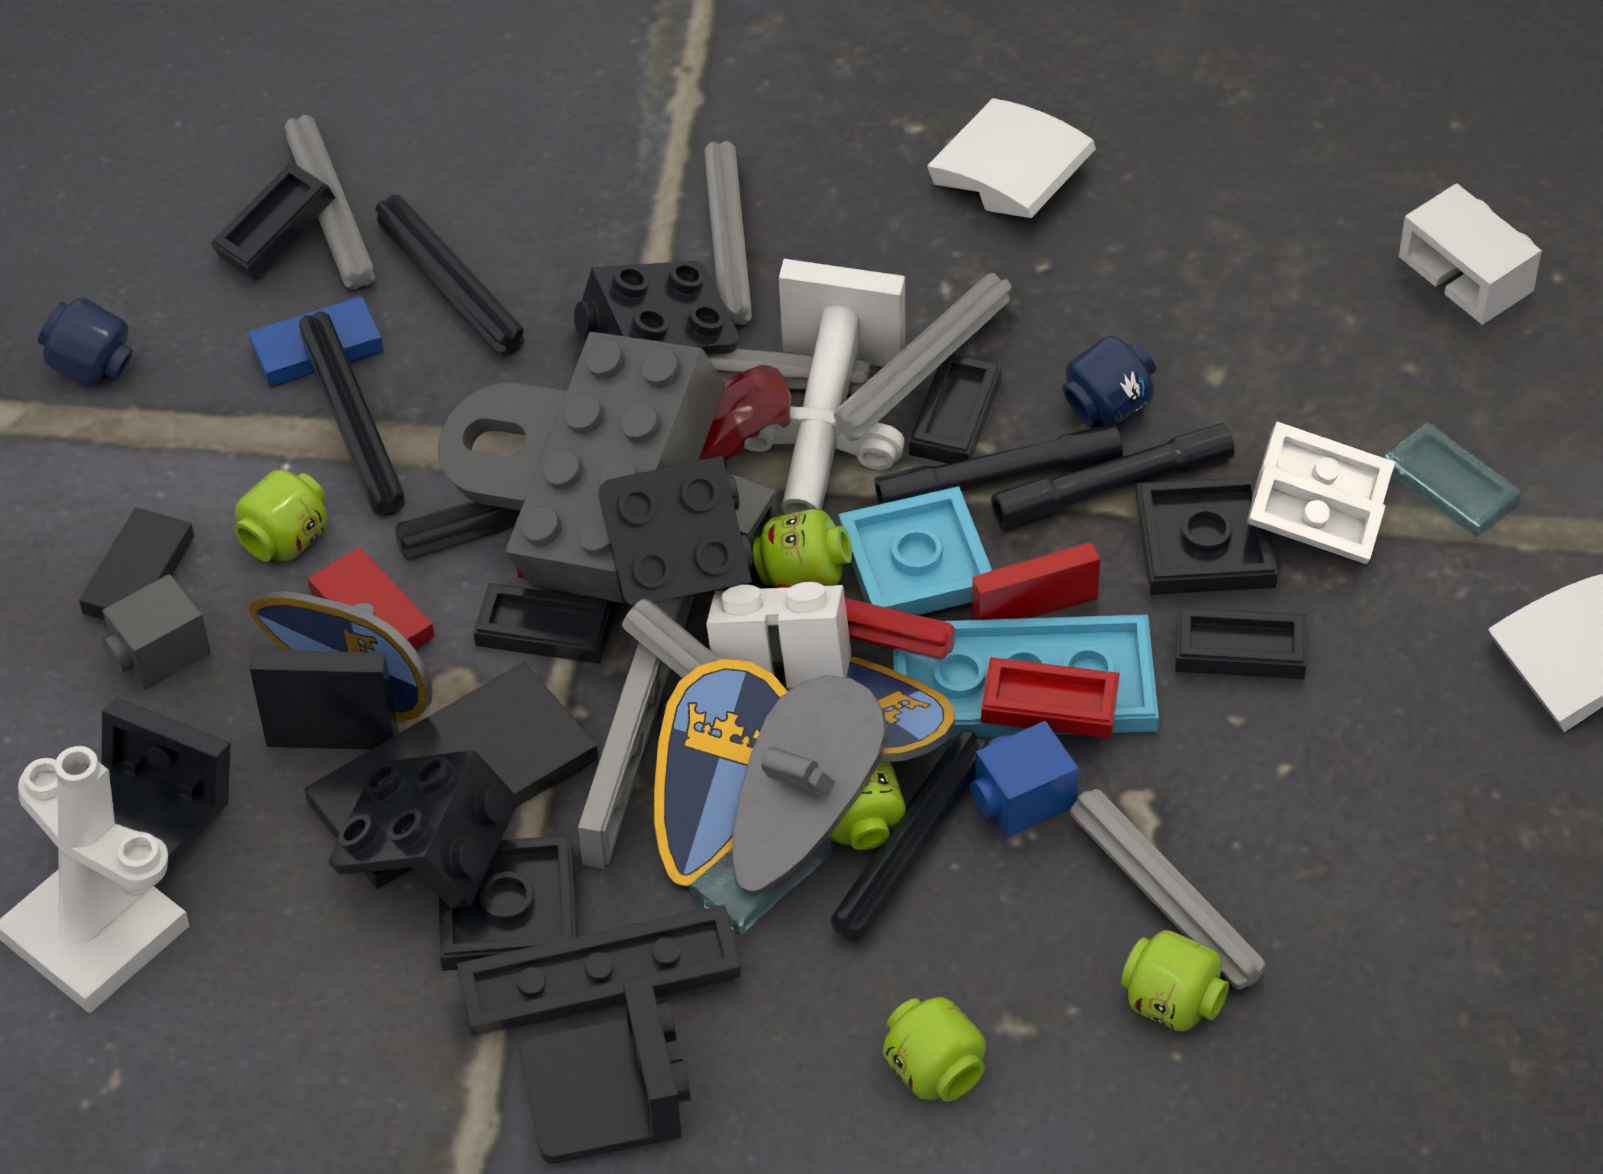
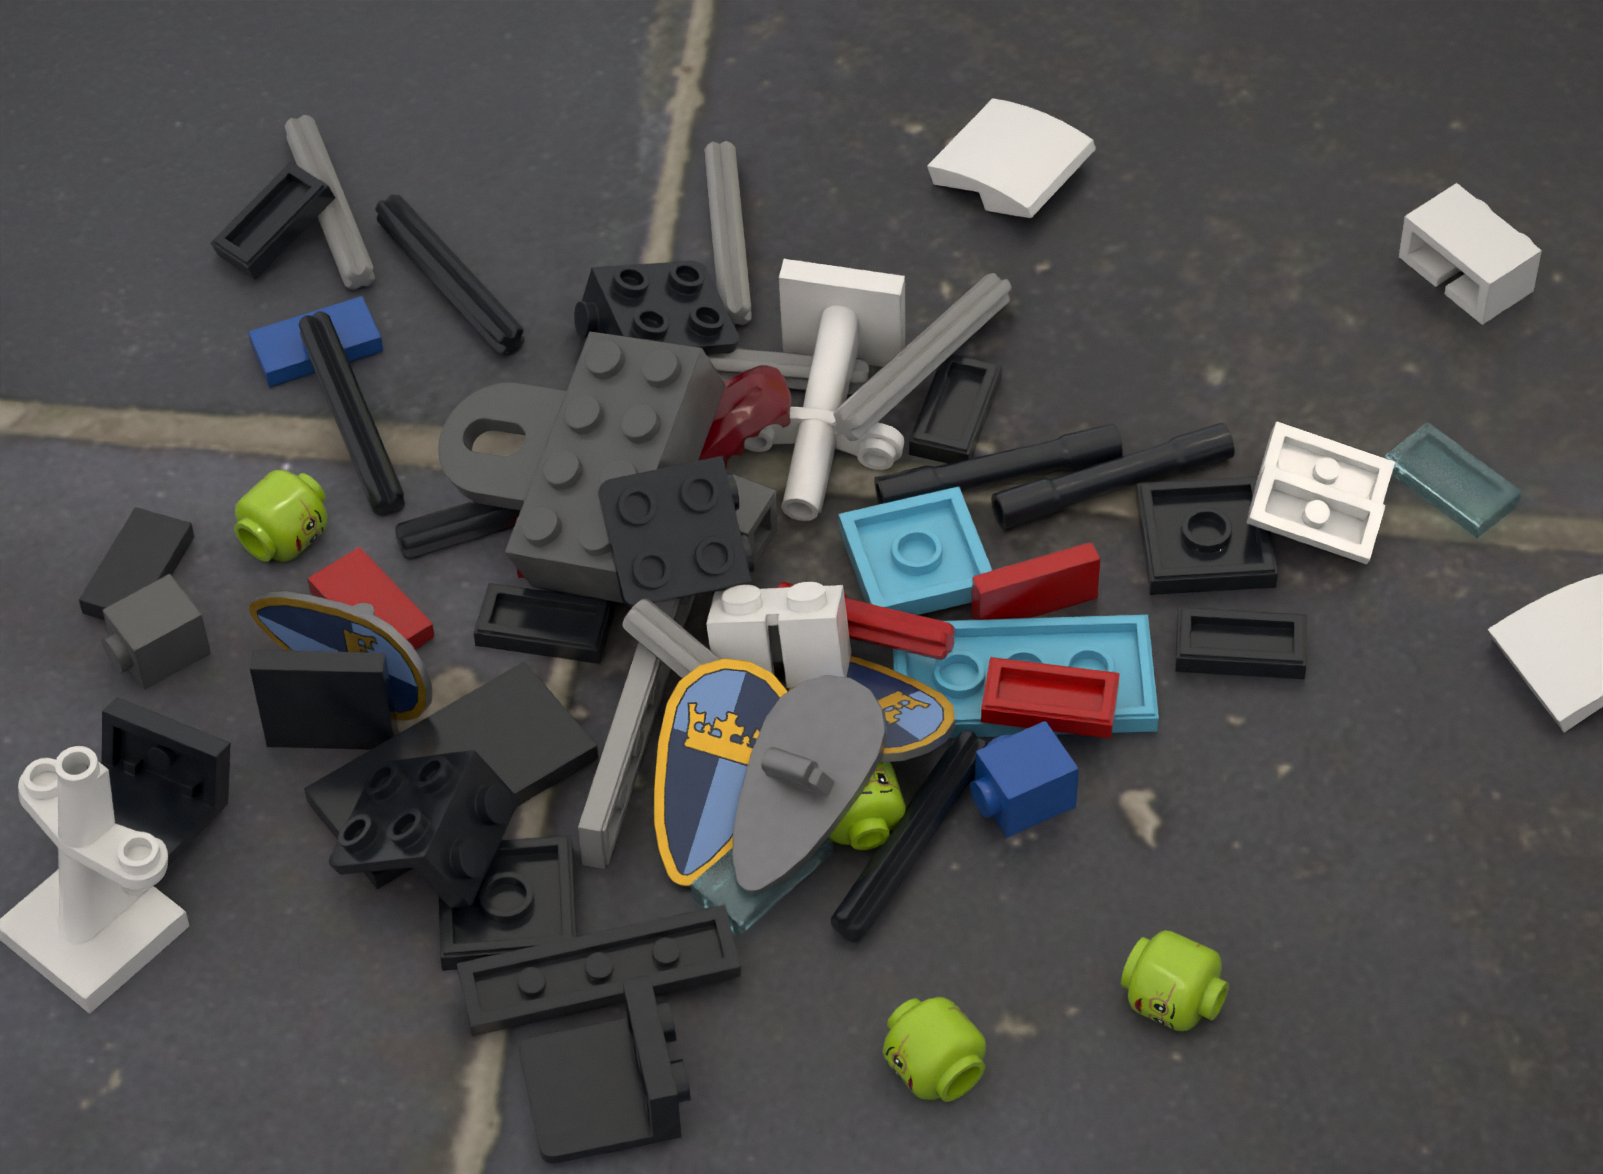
(85, 342): dark blue head -> none
(802, 549): lime head -> none
(1109, 381): dark blue head -> none
(1166, 887): light grey axle -> none

